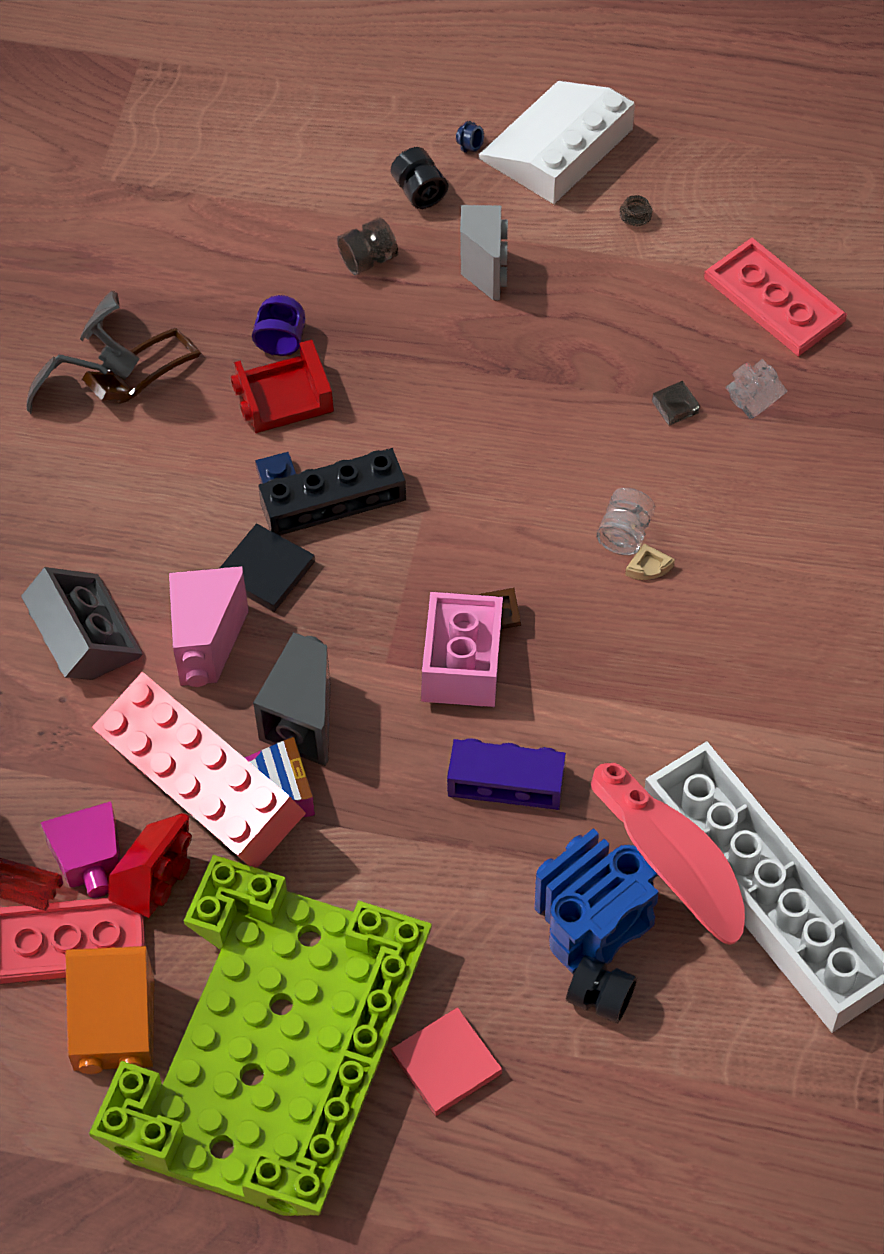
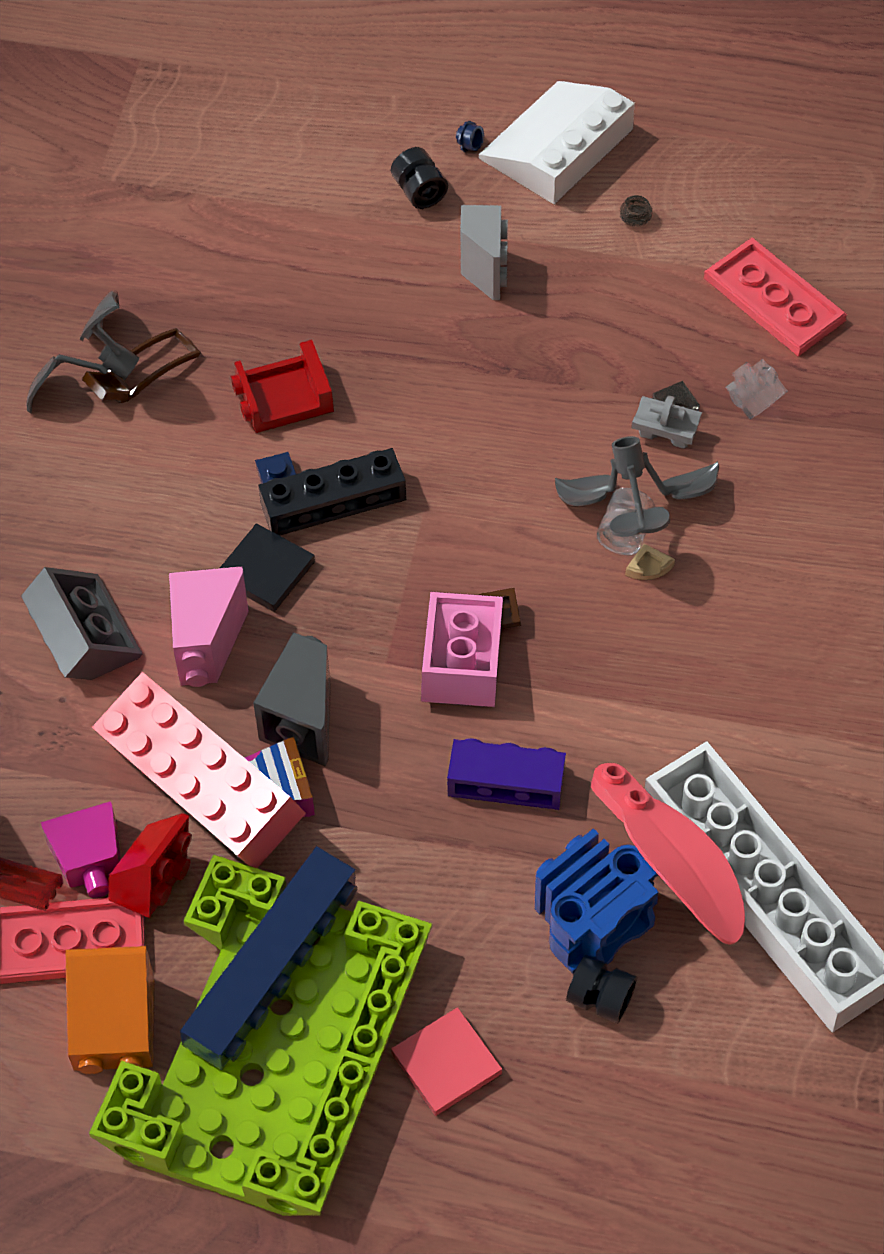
(269, 958): none -> dark blue brick
(279, 325): dark purple helmet -> none
(364, 247): clear smoke wheel -> none
(630, 462): none -> dark grey plant
(666, 420): none -> light grey hips

